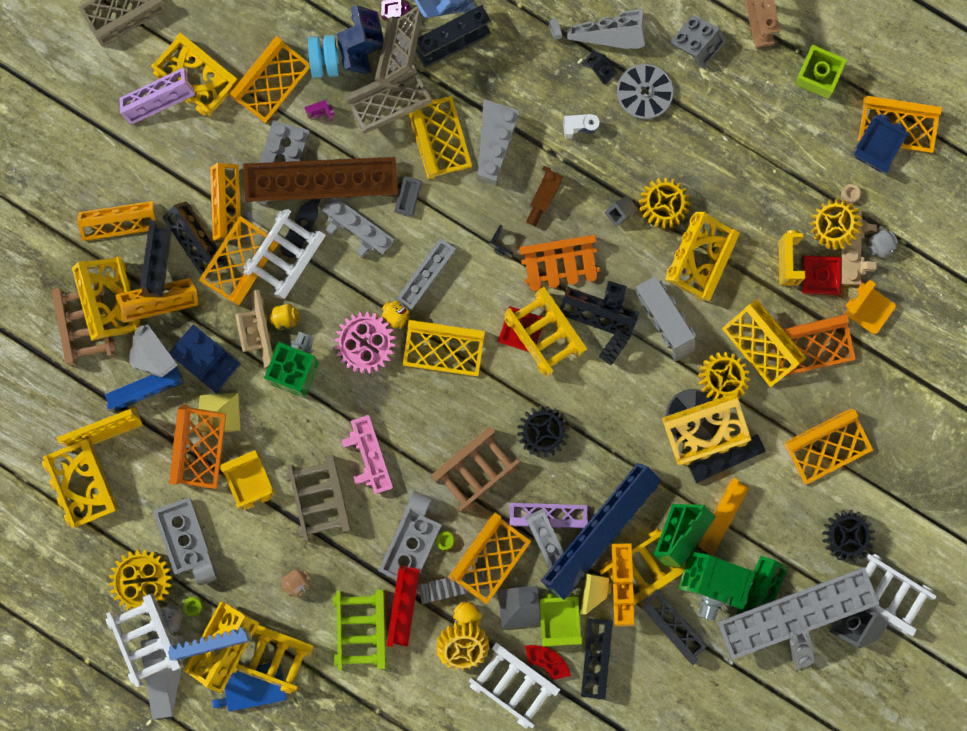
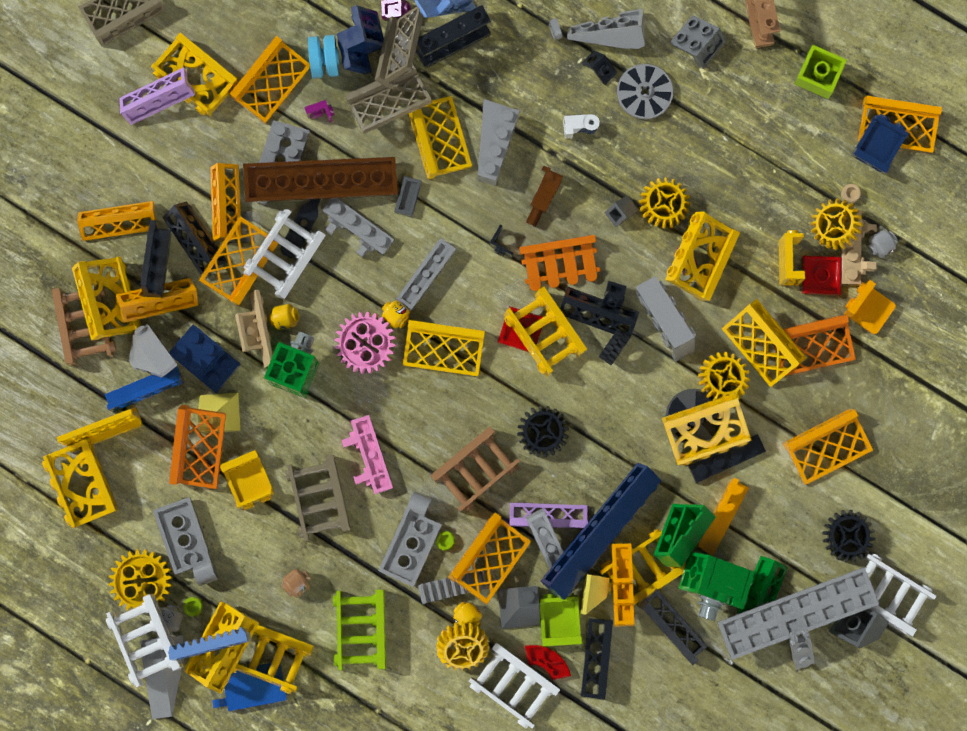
(403, 606): red fence -> none

